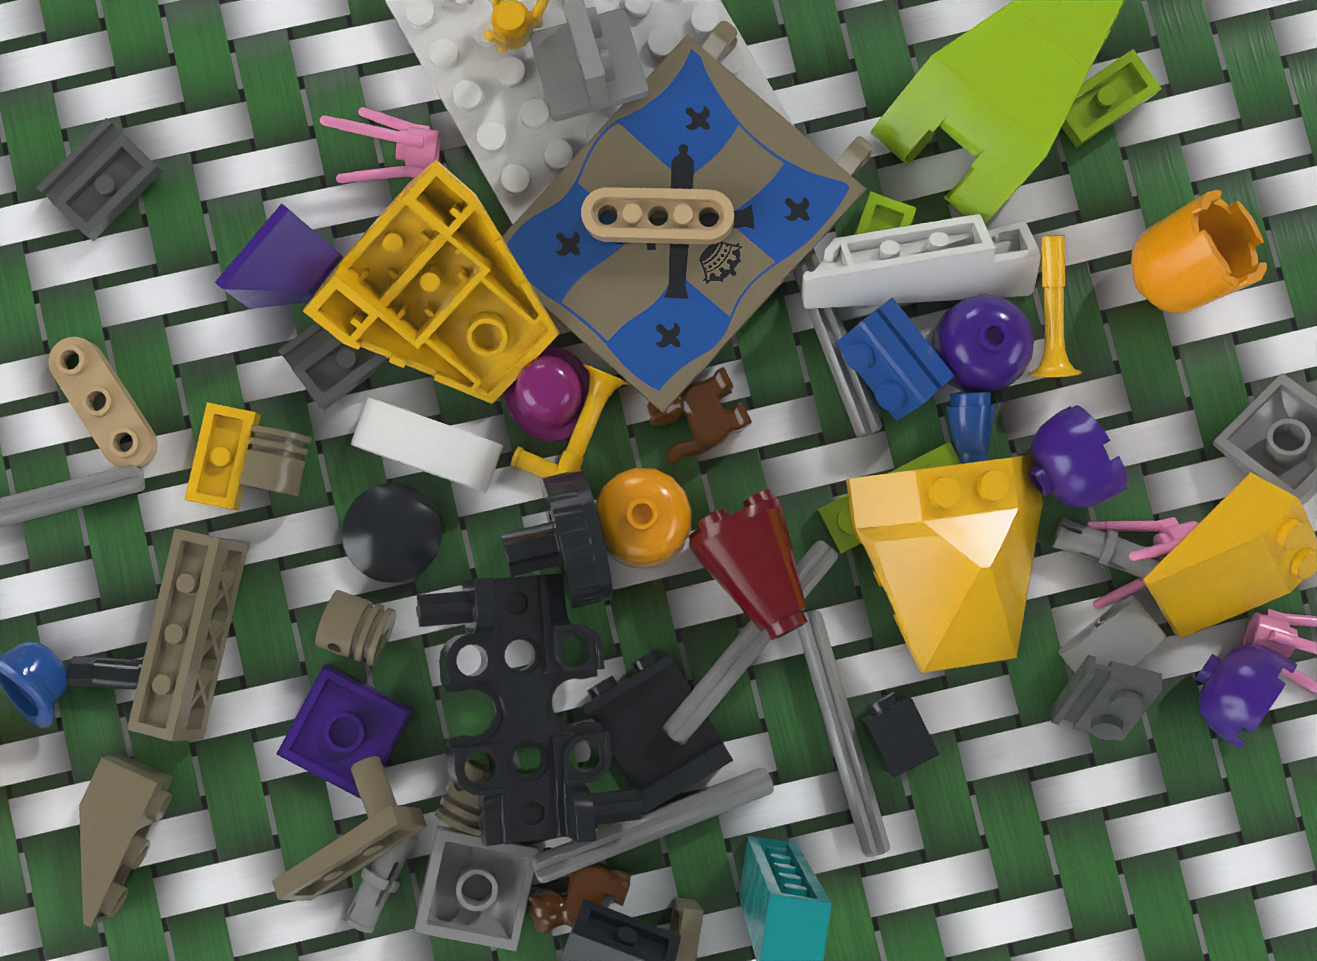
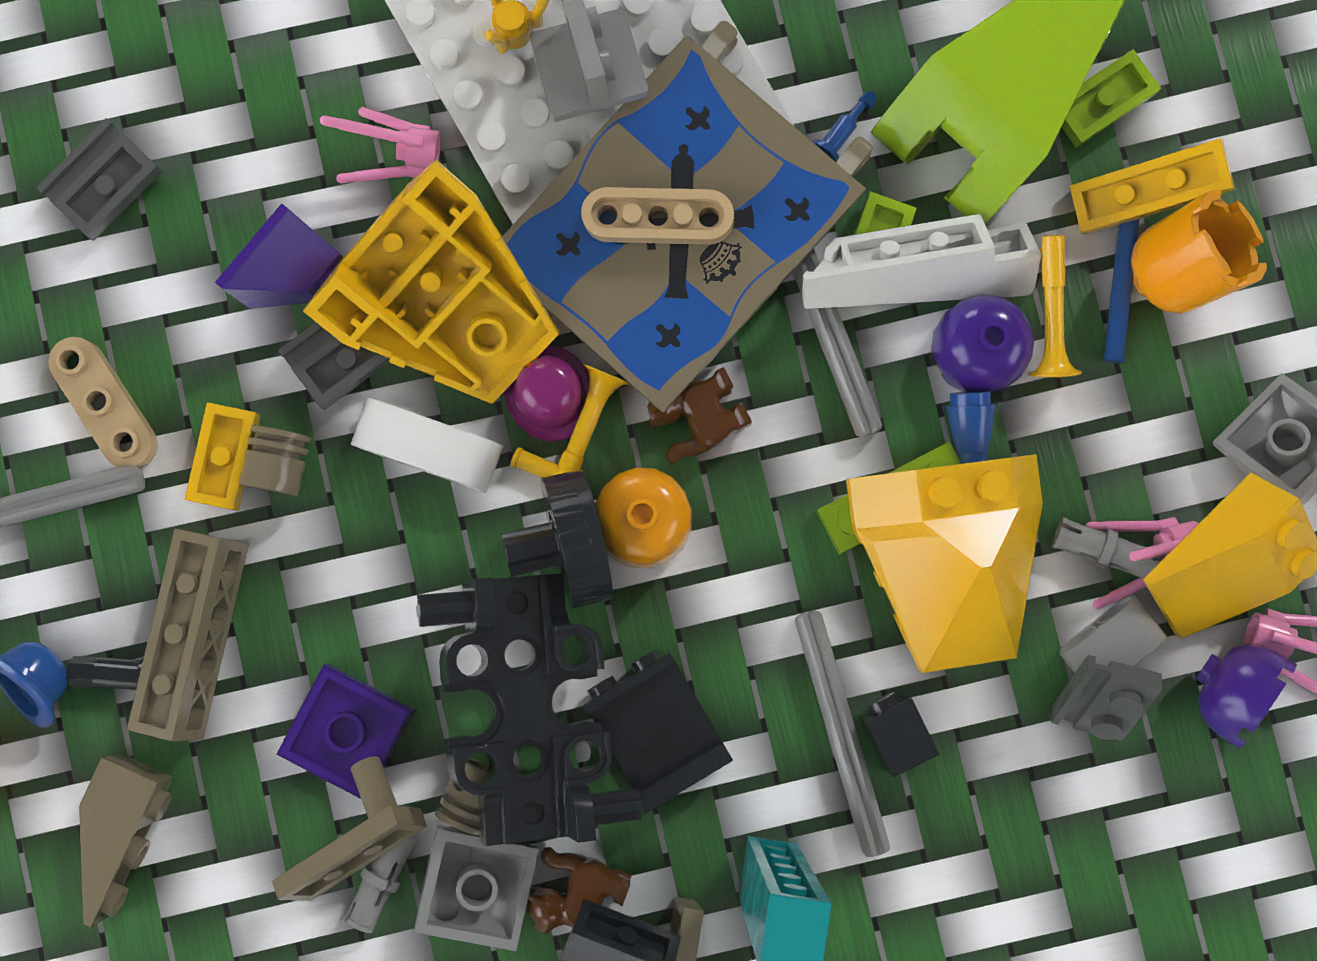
(355, 628): dark tan piece -> none
(392, 532): black dish -> none
(653, 824): light grey axle -> none
(740, 655): light grey axle -> none
(754, 562): dark red cone -> none
(844, 127): none -> blue piece
(894, 360): blue brick -> none
(1073, 461): dark purple cylinder -> none
(1120, 293): none -> blue bar
(1151, 186): none -> yellow piece

